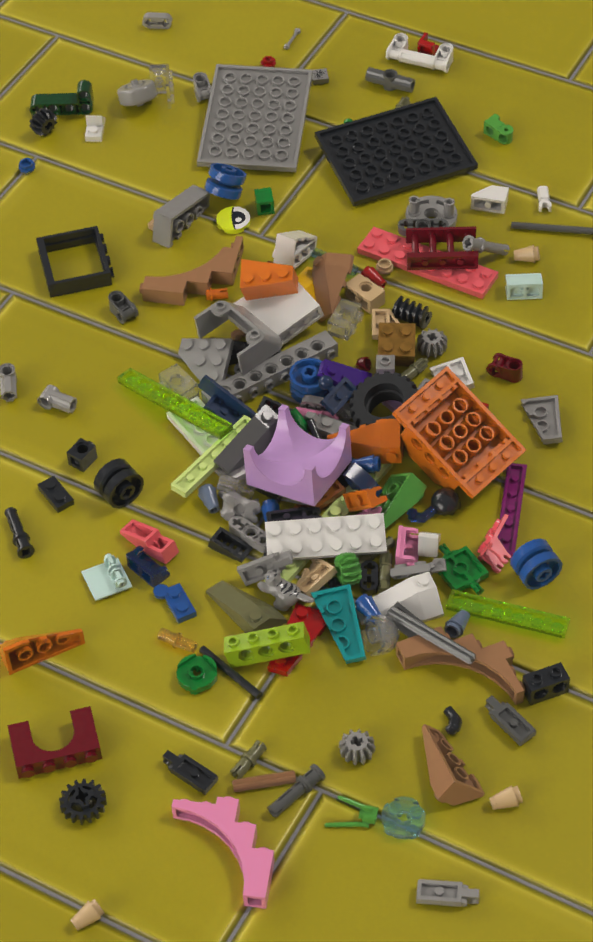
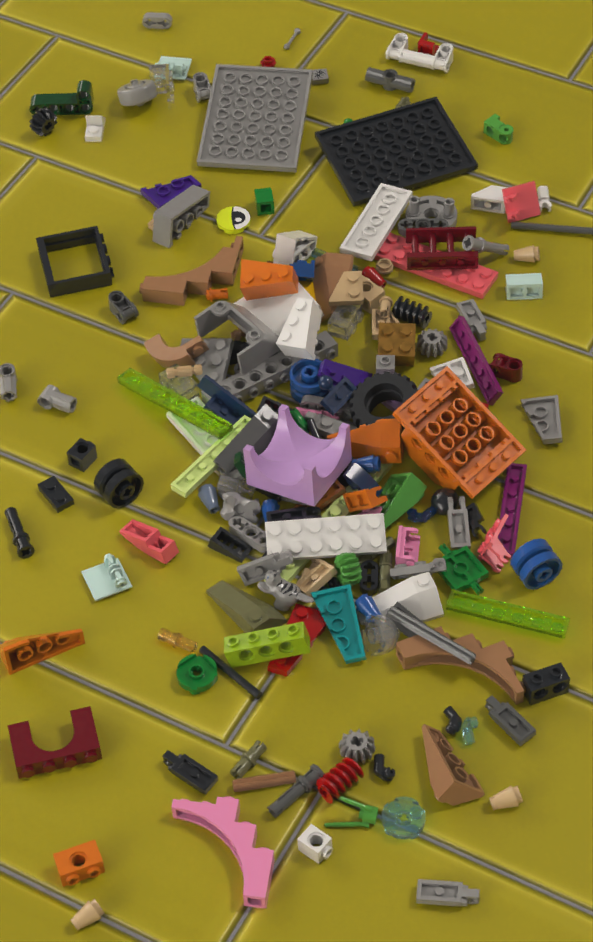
(26, 165): blue plate -> none
(84, 853): none -> orange brick
(92, 796): black gear -> none
(146, 567): clear blue hinge -> none
(164, 193): none -> dark purple wing
(176, 601): blue hinge -> none
(178, 65): none -> light aqua hinge
(182, 355): none -> medium nougat arch
(184, 371): none -> tan axle
(225, 181): blue wheel -> none
(239, 463): none -> dark green tile
(300, 330): none -> white wedge
(304, 270): none -> blue brick
(312, 836): none -> white brick
(339, 778): none -> red piece
(348, 290): none -> tan wing
(363, 364): dark red hinge -> none
(376, 222): none -> white plate
(380, 770): none -> black arm
(385, 304): none -> tan pin
(415, 368): olive piece -> none
(428, 544): white slope -> none
(457, 624): sand blue cone -> none
(458, 525): none -> light grey hinge
(467, 730): none -> clear light blue arm
(473, 317): none -> light grey hinge
(474, 519): none -> black plate
(476, 360): none -> magenta tile
(521, 201): none -> coral plate

